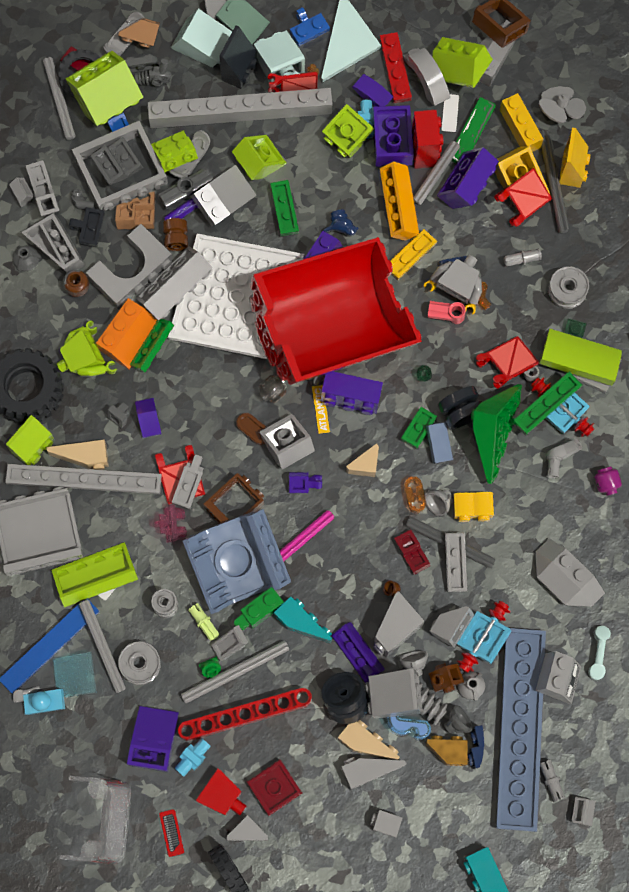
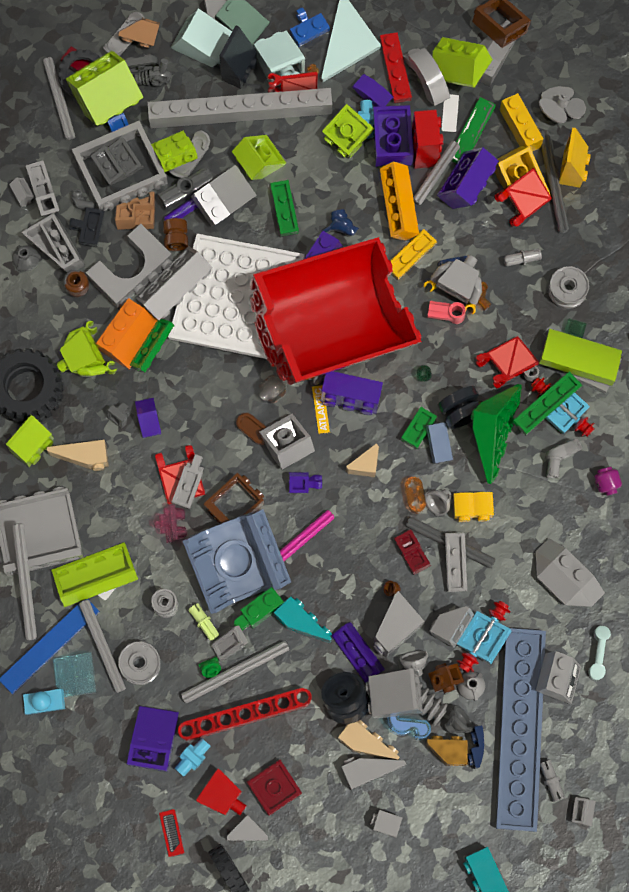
(18, 694): light grey hand -> none
(24, 581): none -> light grey axle
(84, 479): light grey plate -> none
(114, 821): clear windscreen -> none

